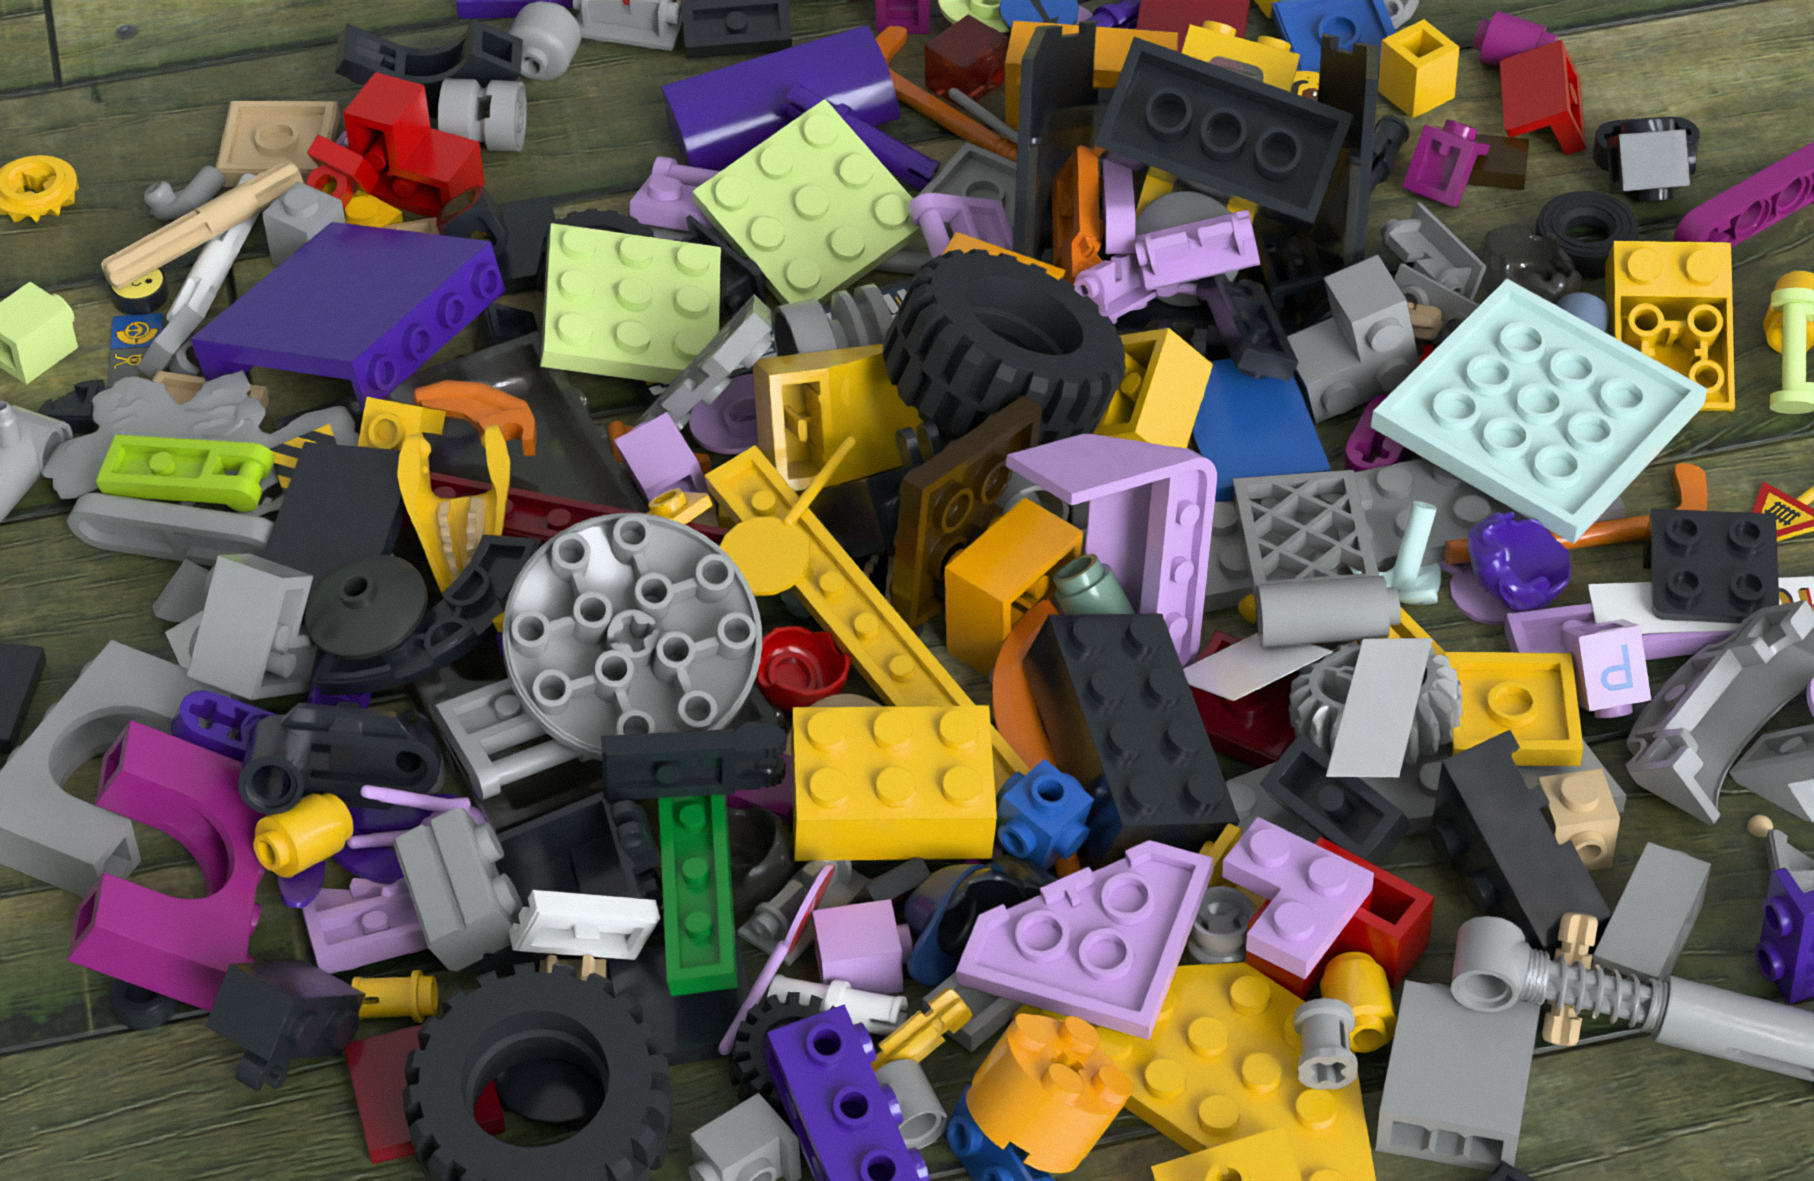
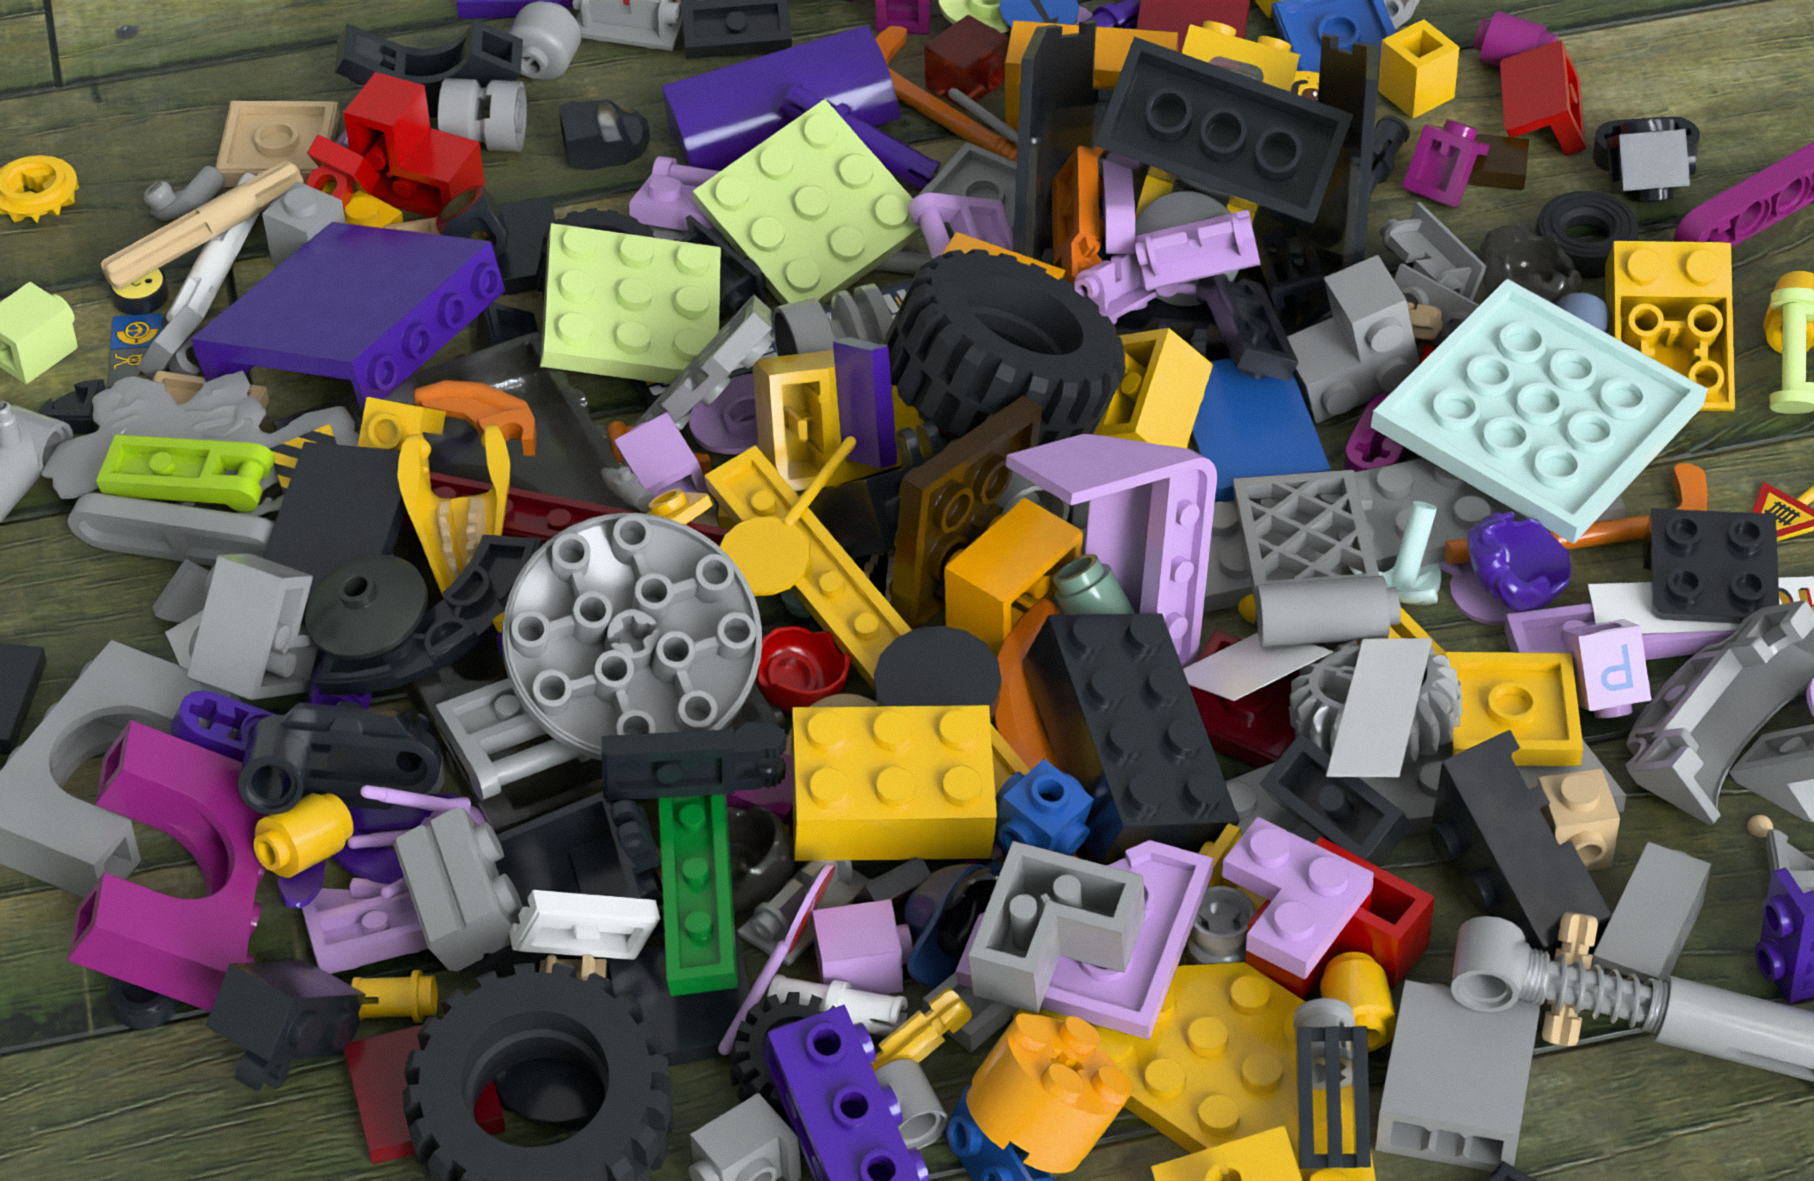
(602, 134): none -> black rock
(627, 487): none -> light grey helmet
(865, 400): none -> dark purple tile
(938, 670): none -> black tile
(1047, 910): none -> light grey brick
(1360, 1095): none -> black tile

